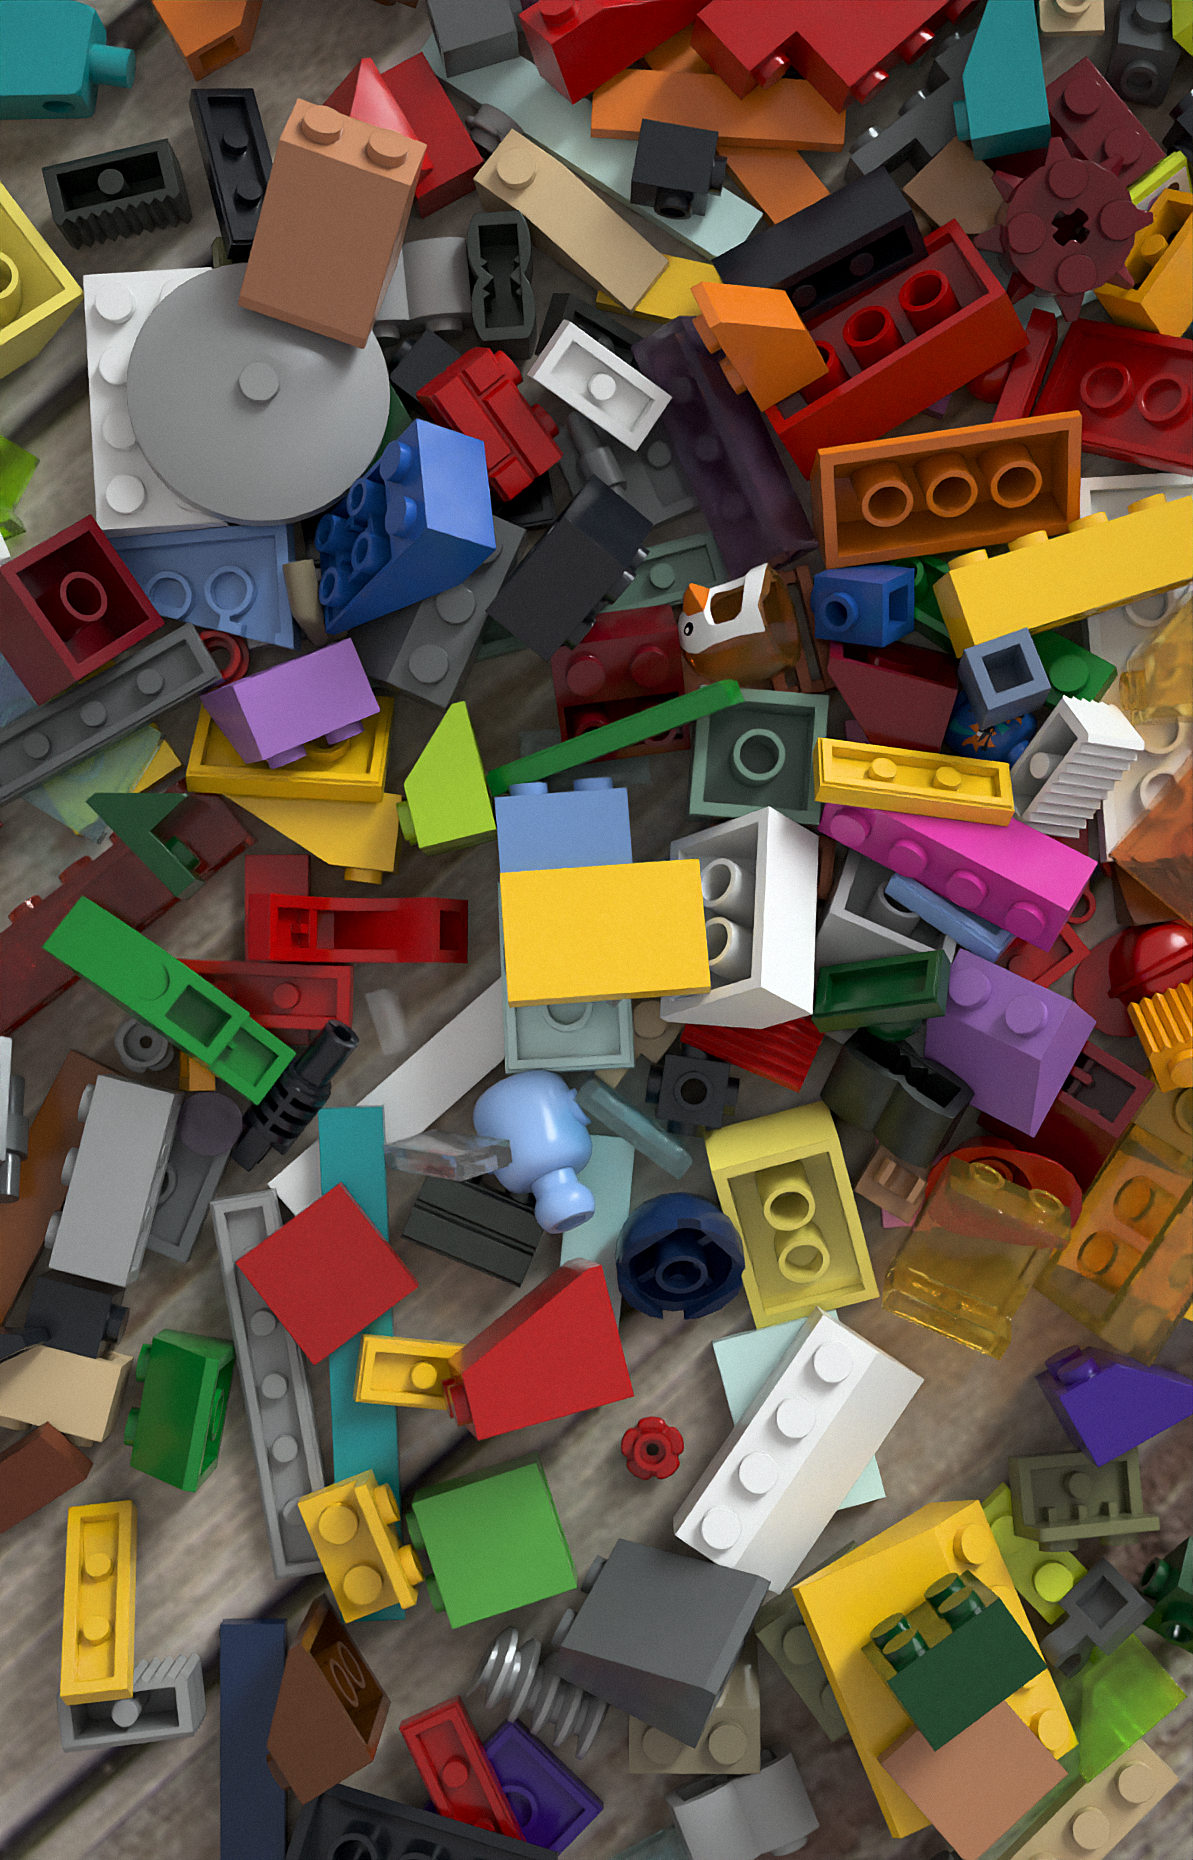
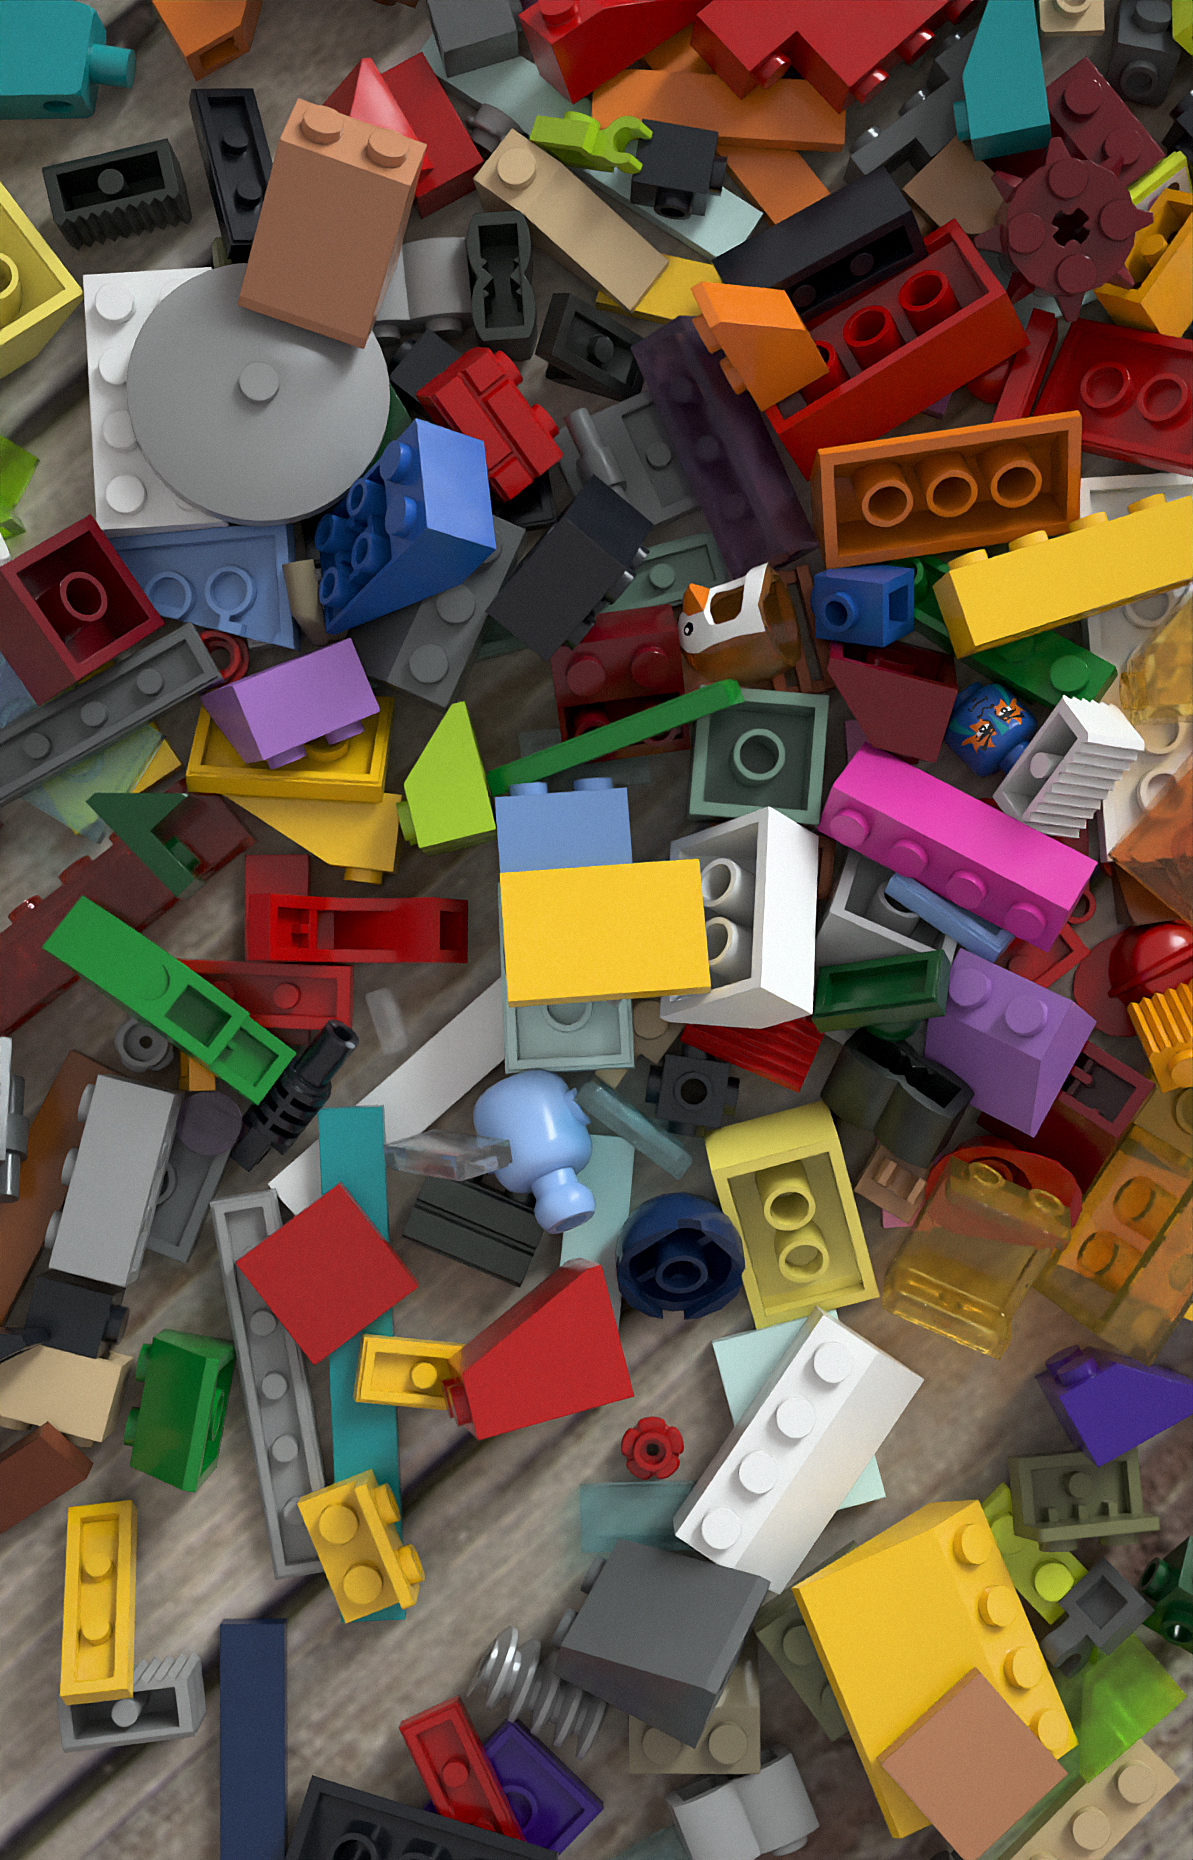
(325, 1709): reddish brown slope -> none
(492, 1540): bright green brick -> none
(581, 144): none -> lime plate
(599, 385): white plate -> none
(631, 1512): none -> clear light blue tile
(912, 782): yellow tile -> none
(952, 1657): dark green brick -> none
(1003, 678): sand blue brick -> none

